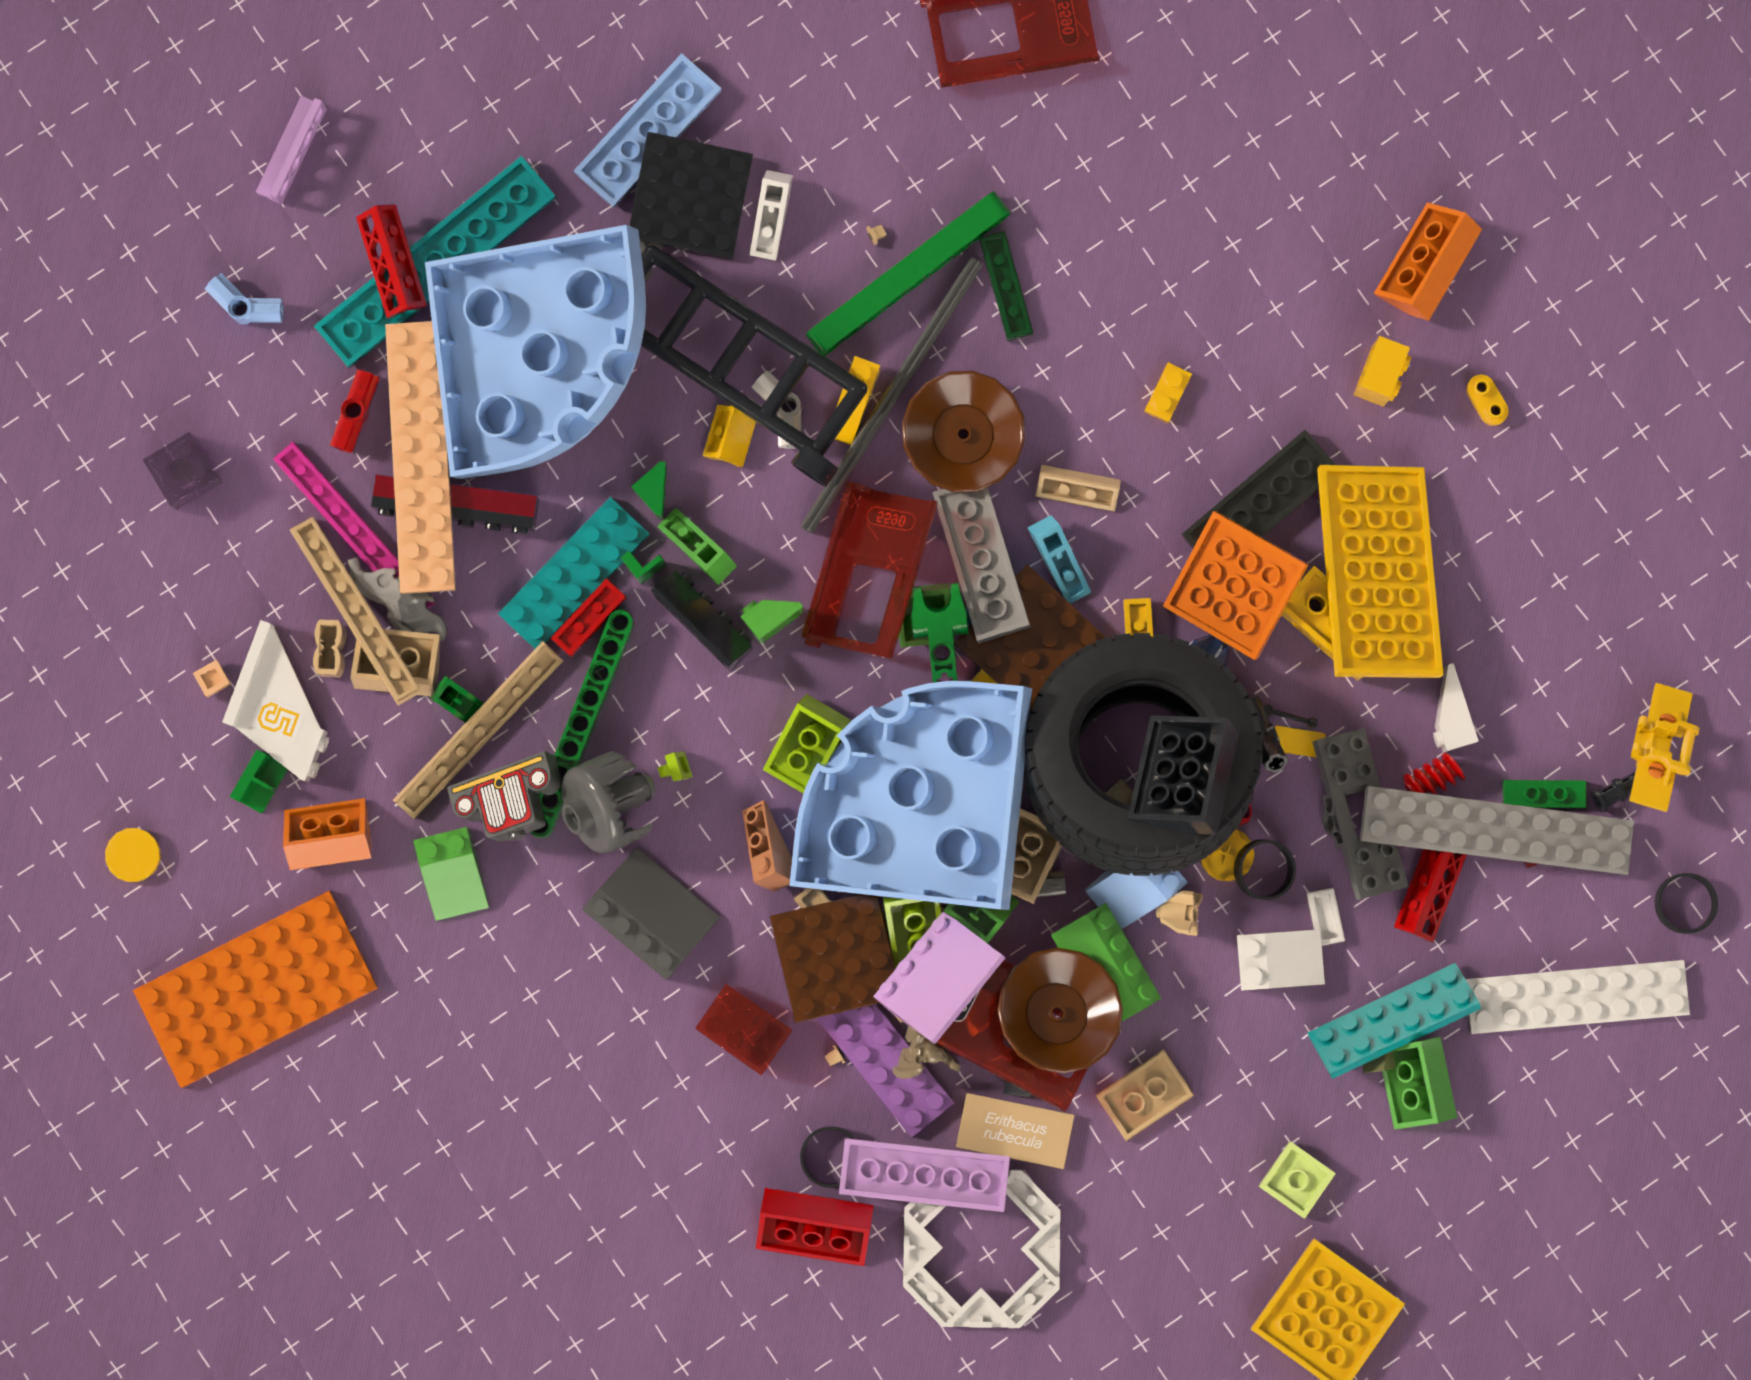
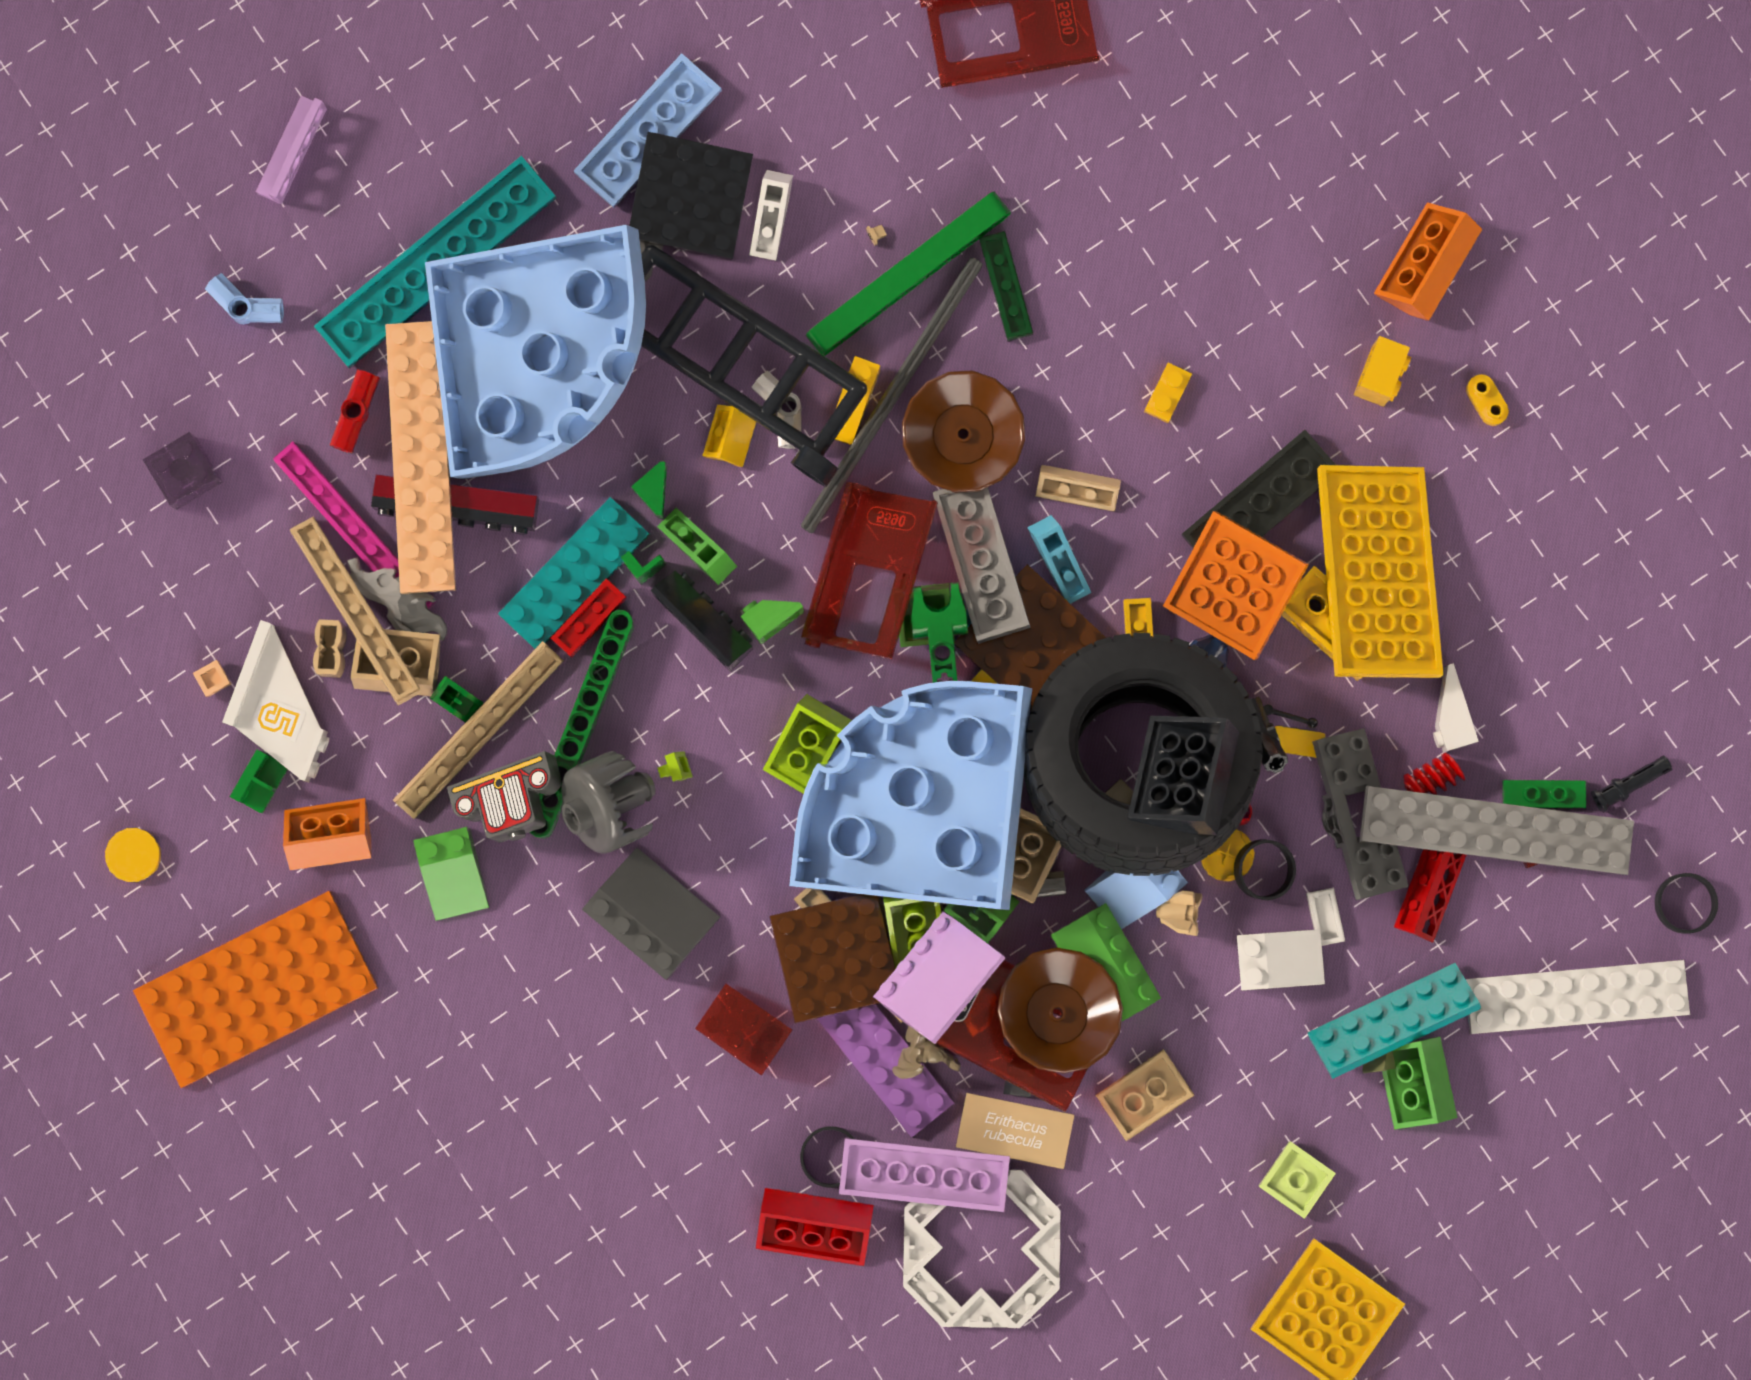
(394, 257): red fence -> none
(767, 849): nougat slope -> none
(835, 1056): tan piece -> none
(1652, 744): yellow piece -> none

